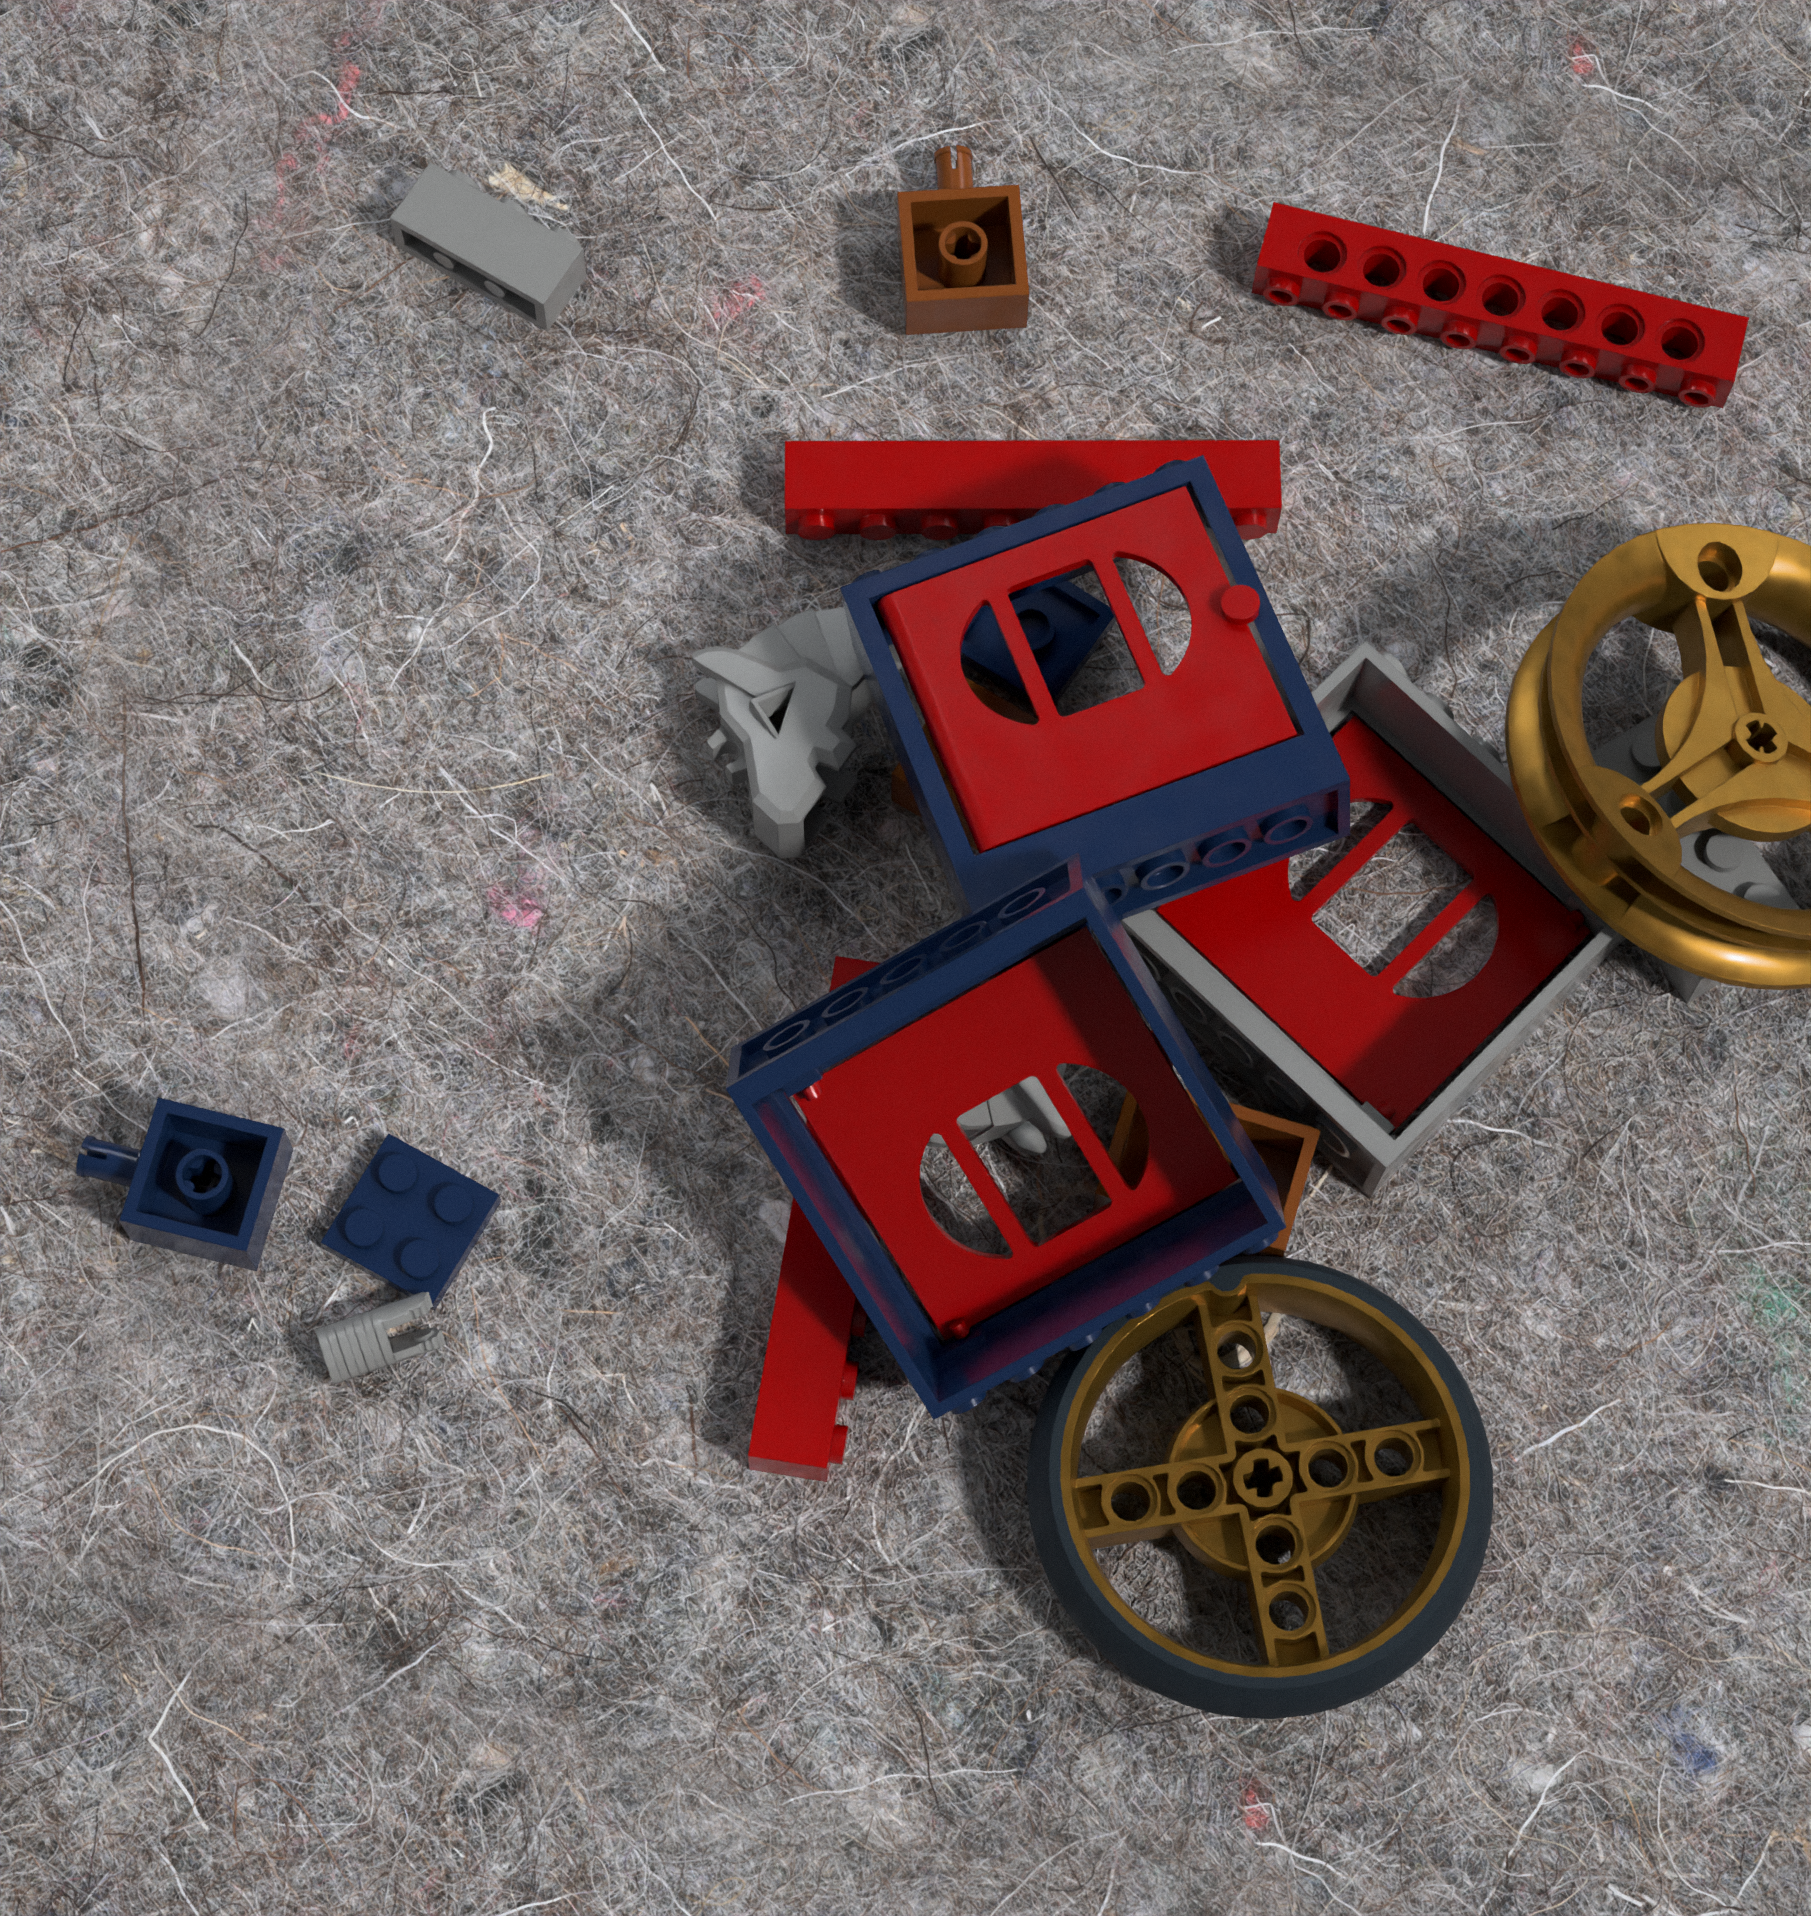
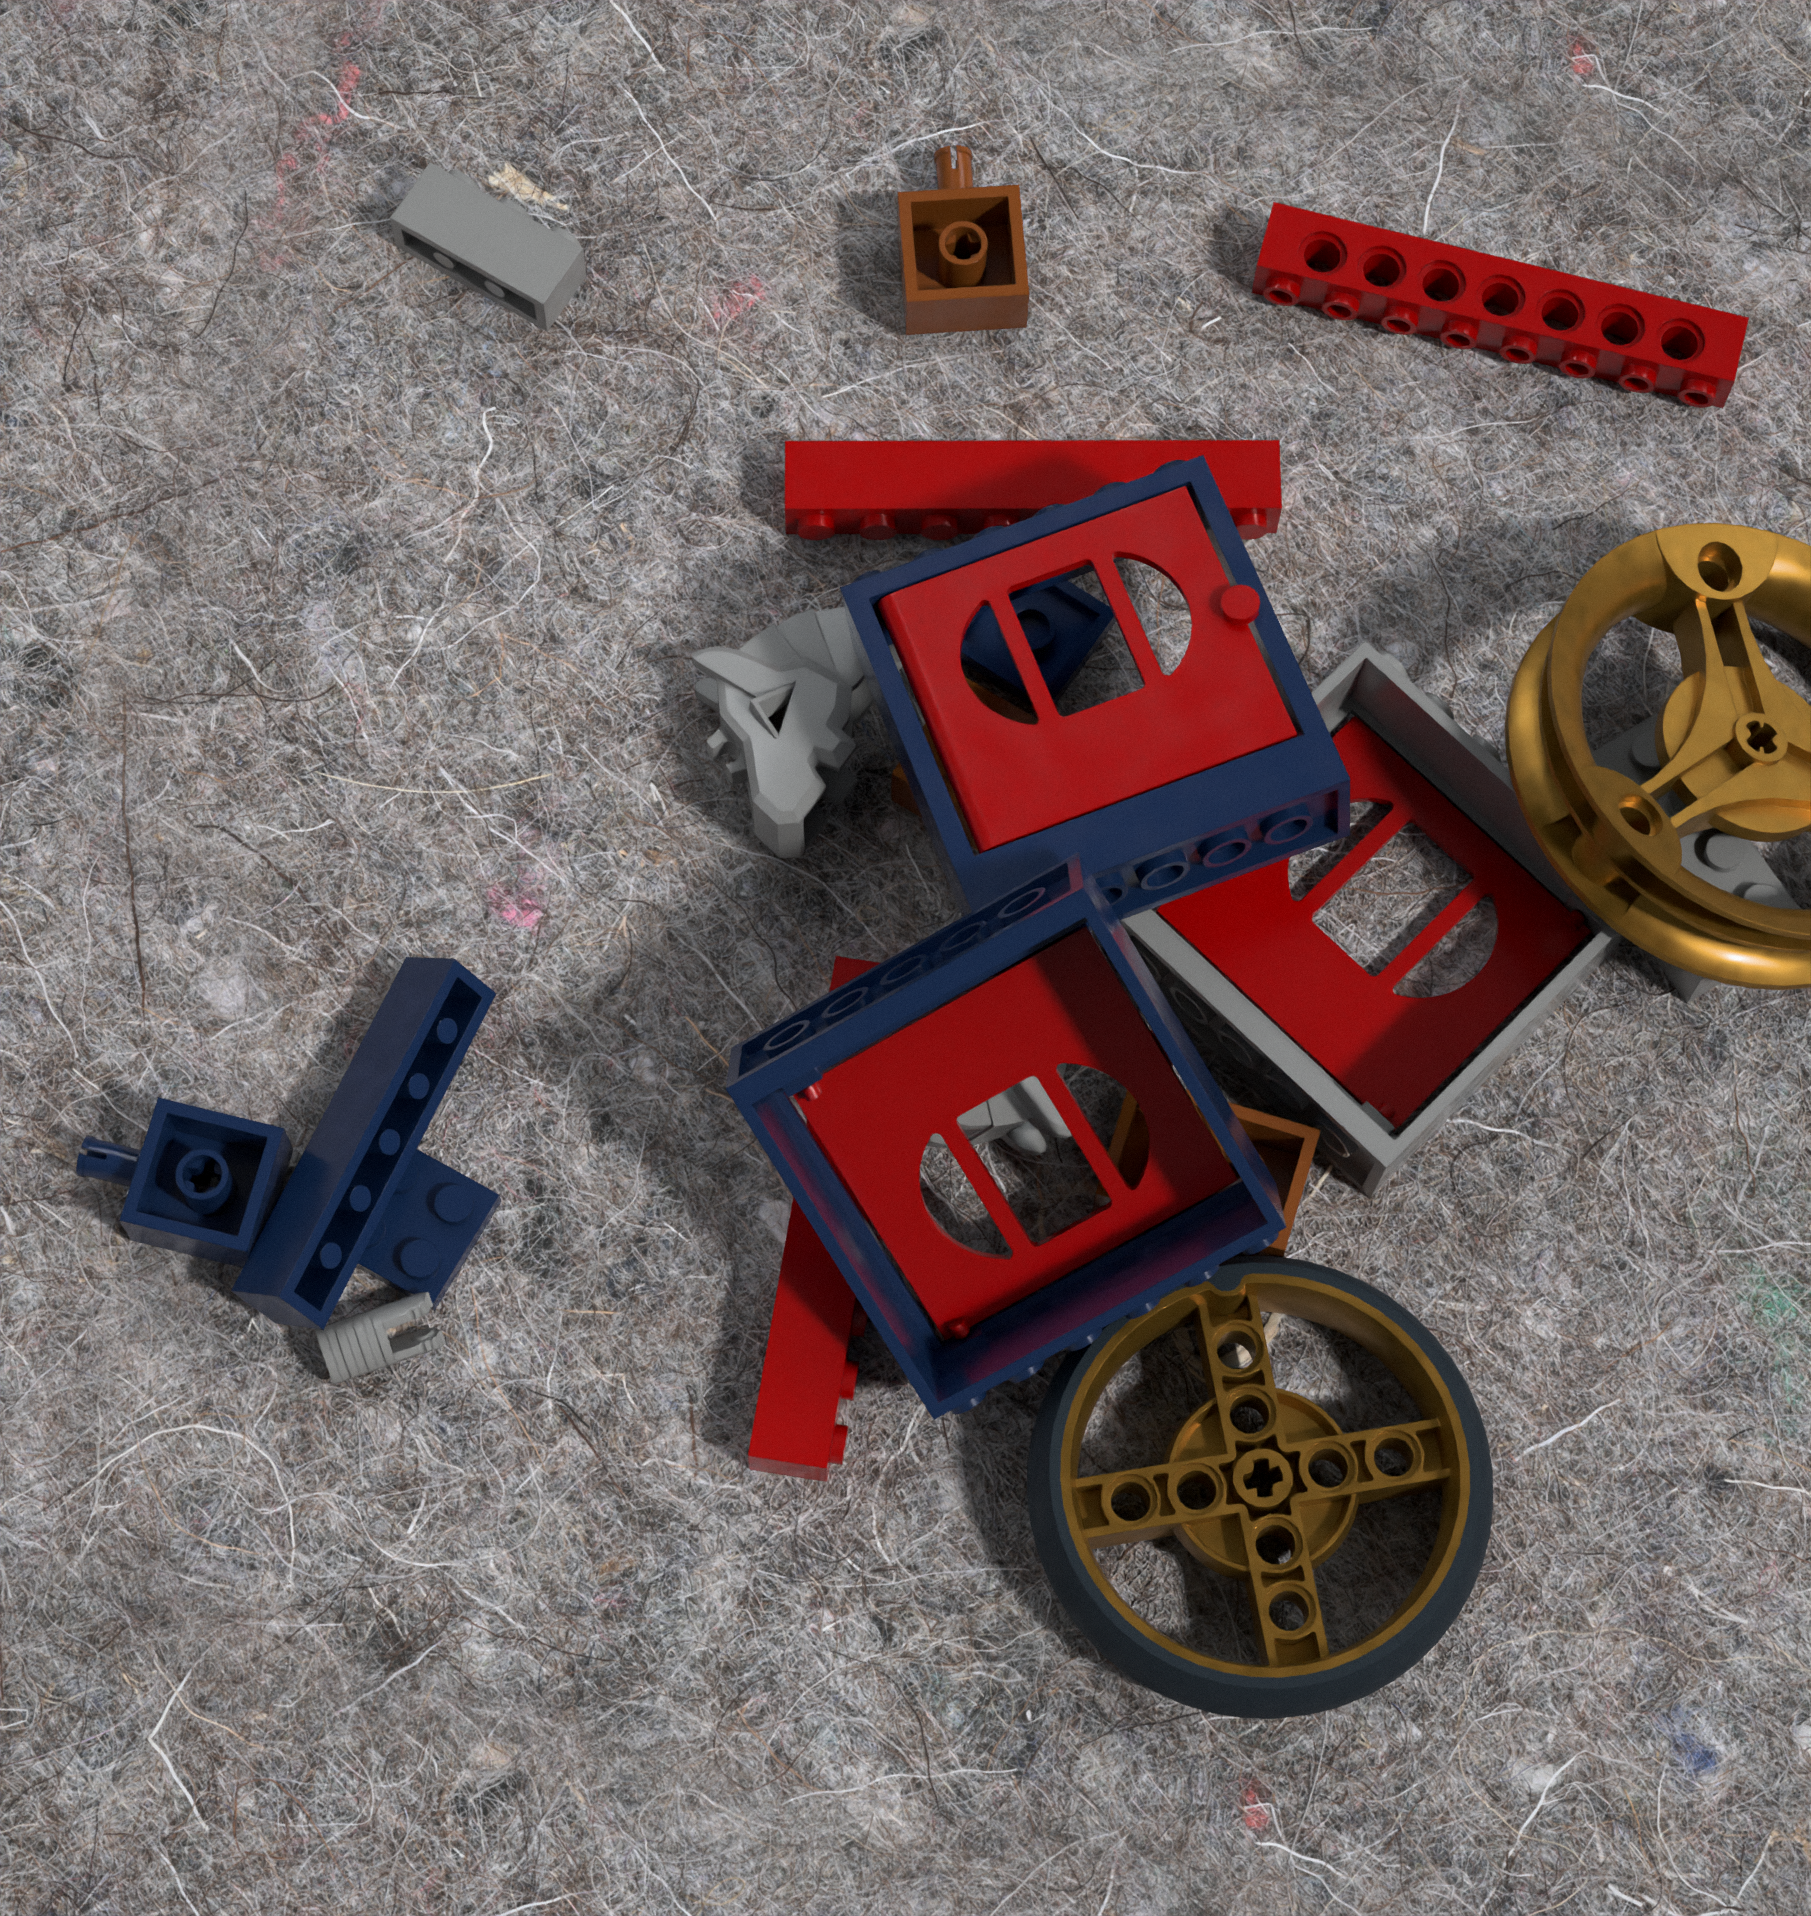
(364, 1142): none -> dark blue brick

